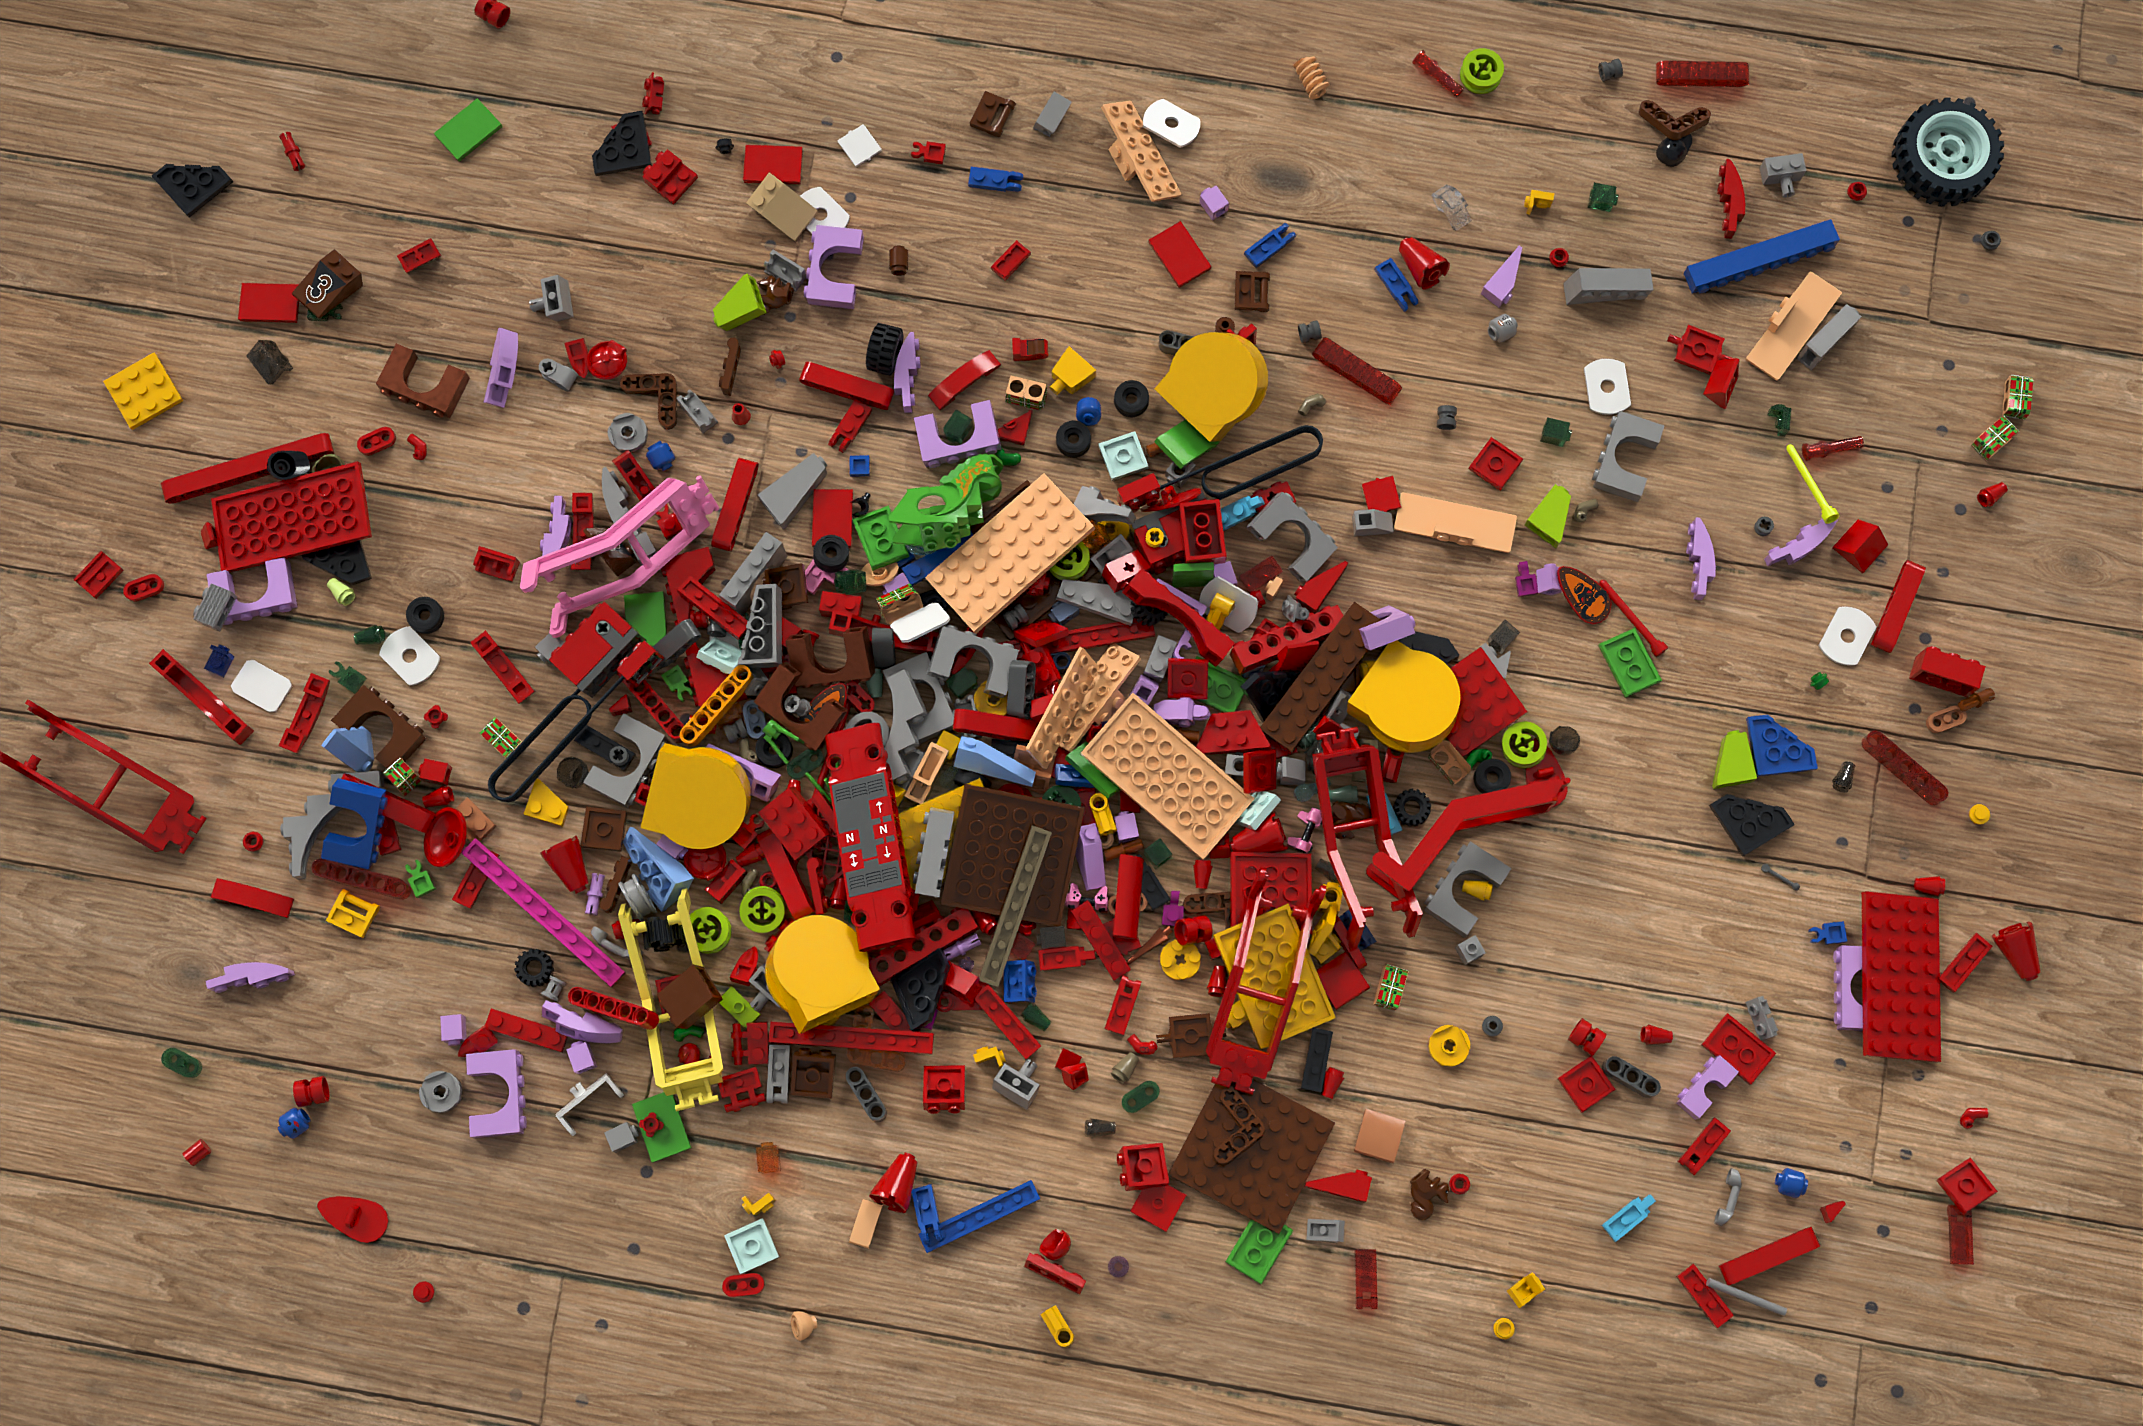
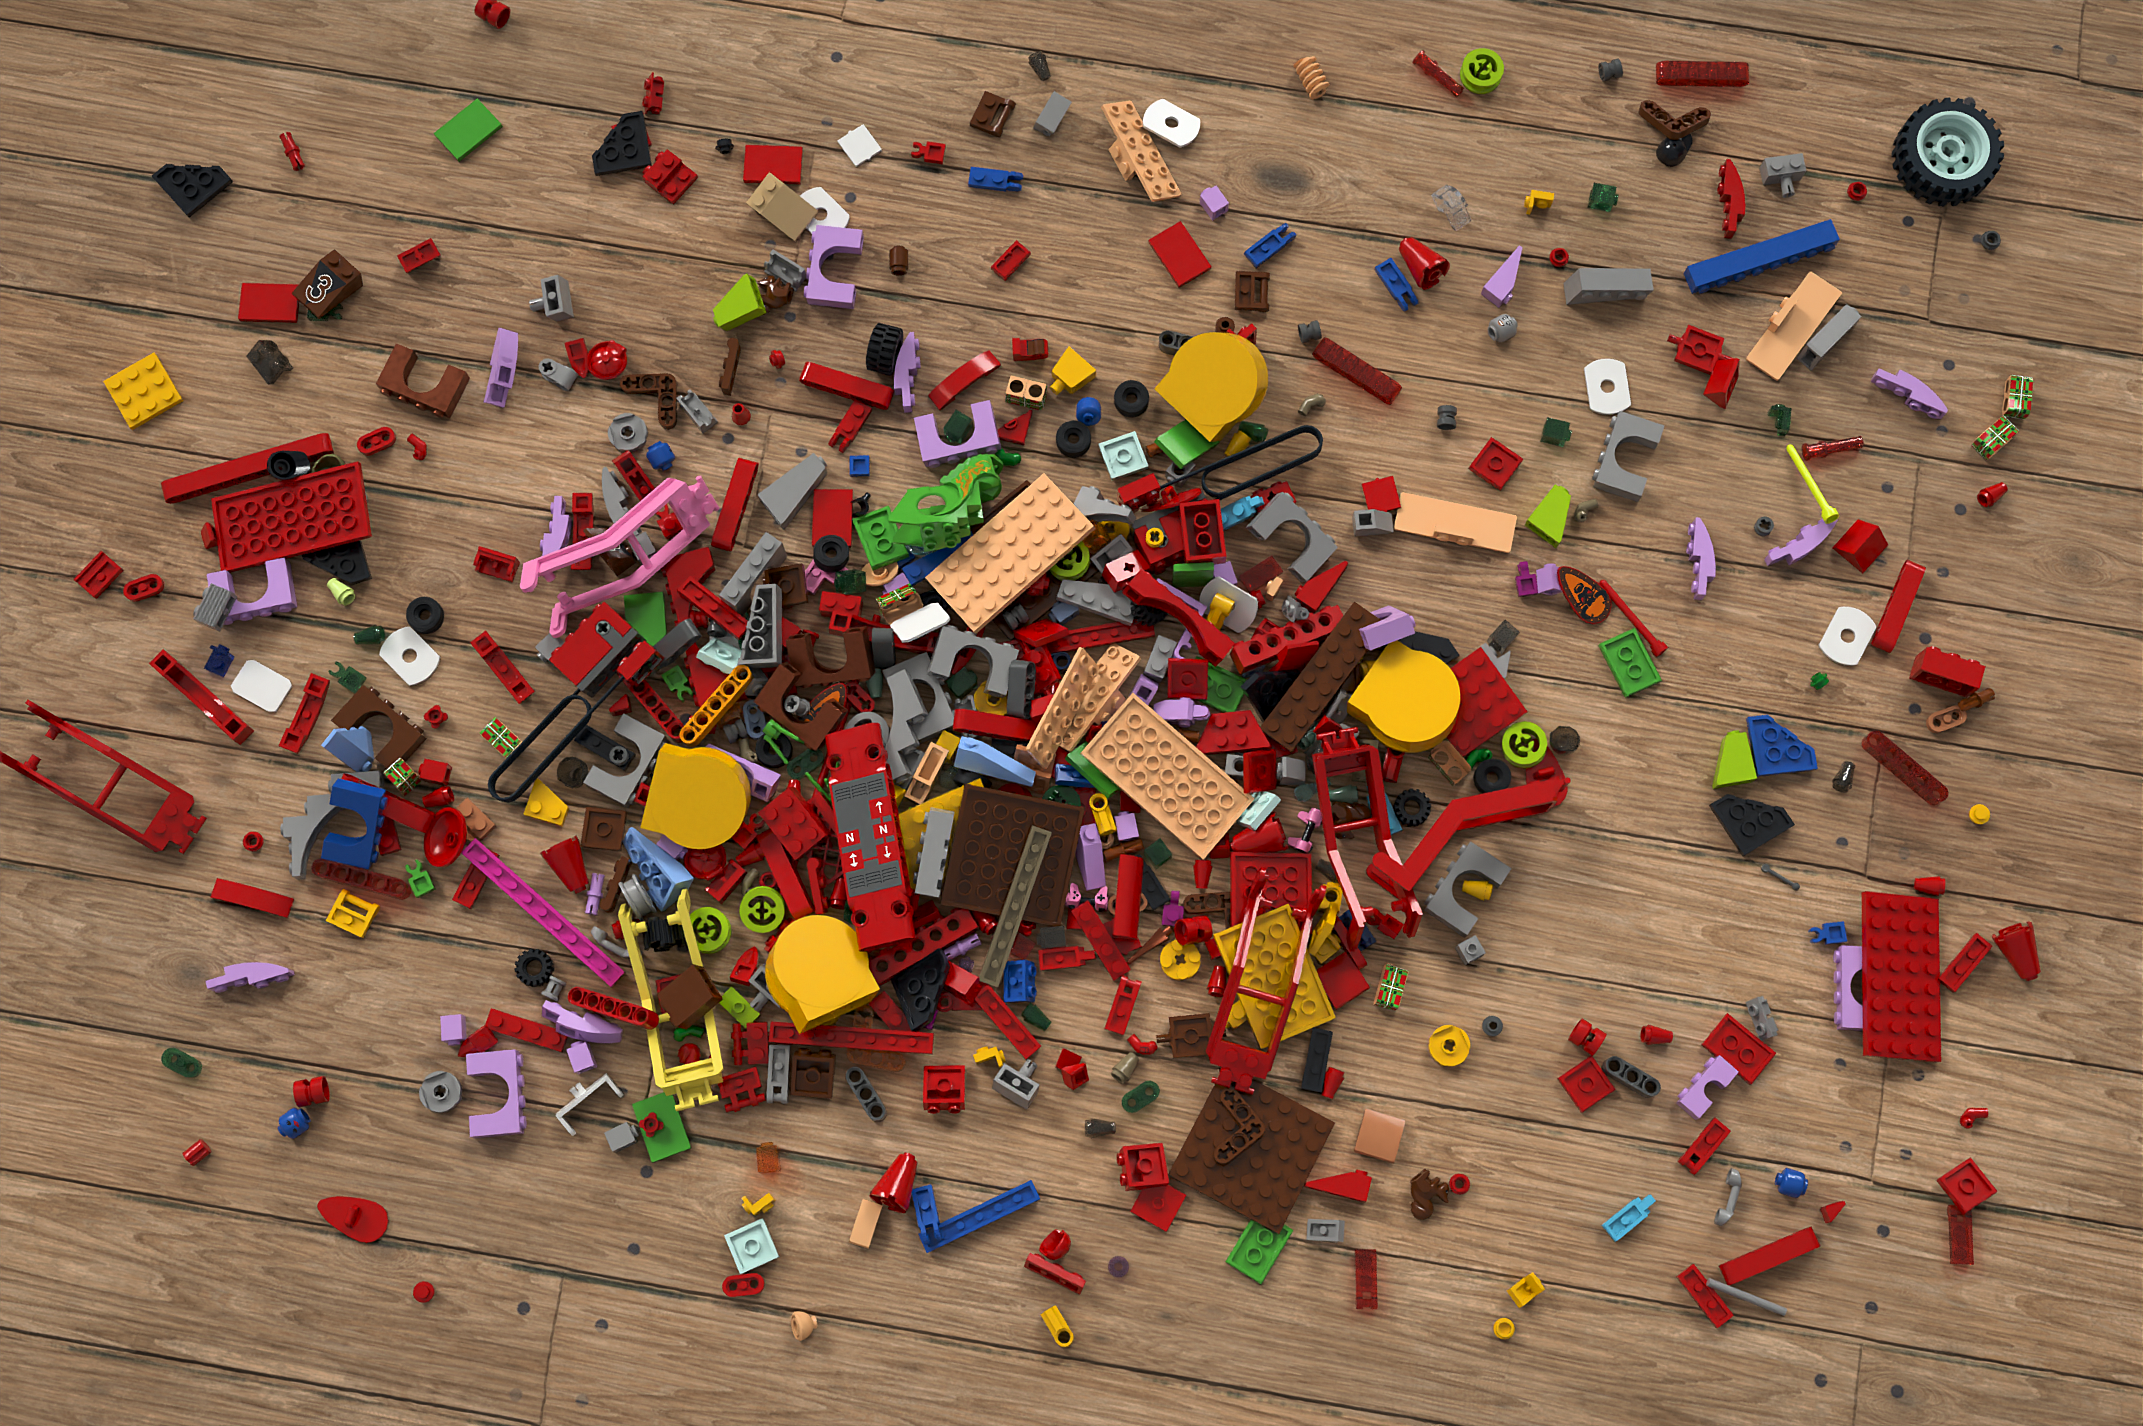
(1039, 65): none -> clear smoke cone
(1238, 443): none -> yellow cone
(1255, 431): none -> clear green cone
(1387, 924): none -> red plate
(1918, 394): none -> lavender slope

